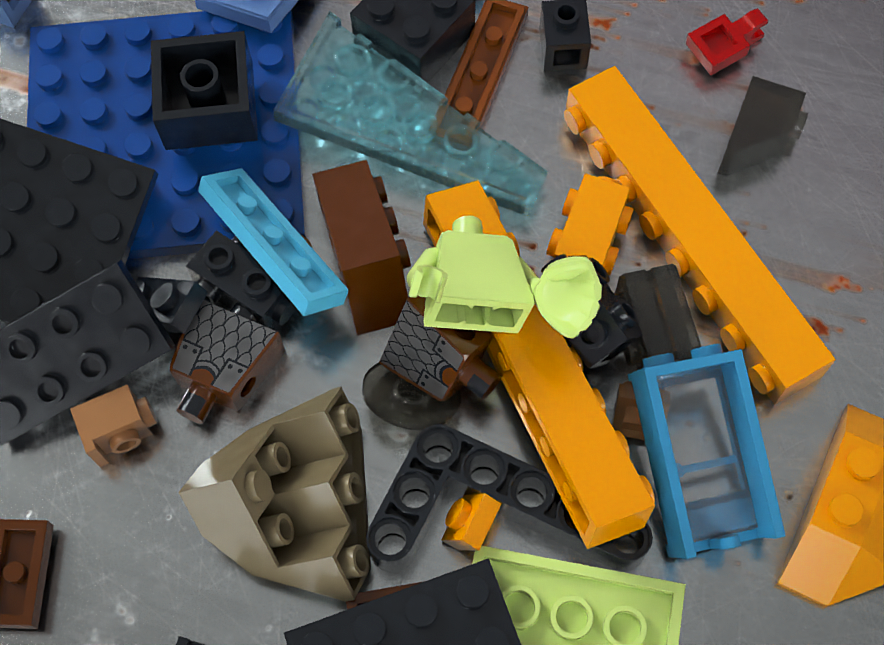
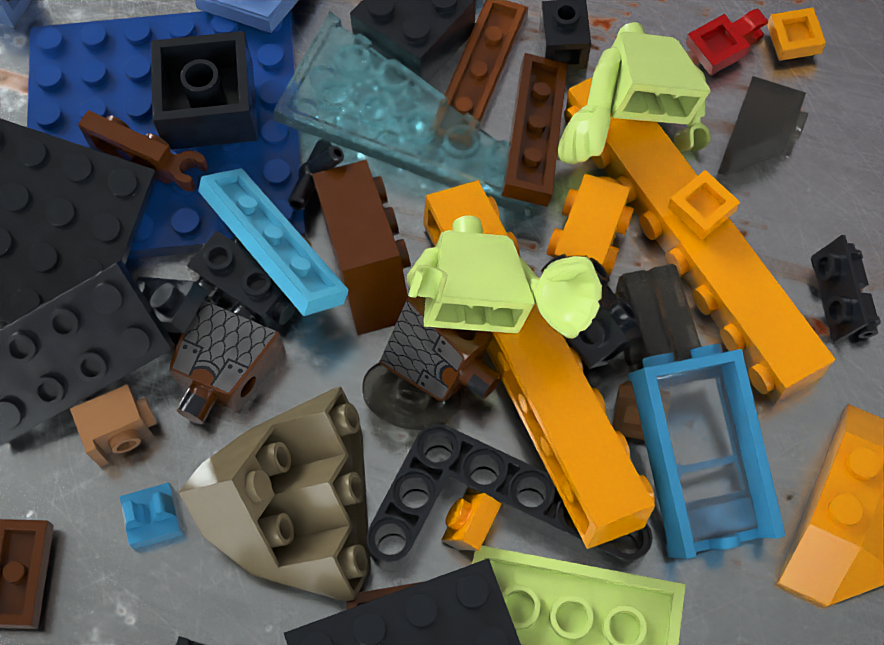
(149, 150): none -> reddish brown plate
(151, 515): none -> dark azure tile
(322, 158): none -> black piece
(535, 130): none -> reddish brown plate
(639, 80): none -> yellowish green torso
(703, 204): none -> light orange plate
(796, 34): none -> light orange plate
(840, 278): none -> black hinge

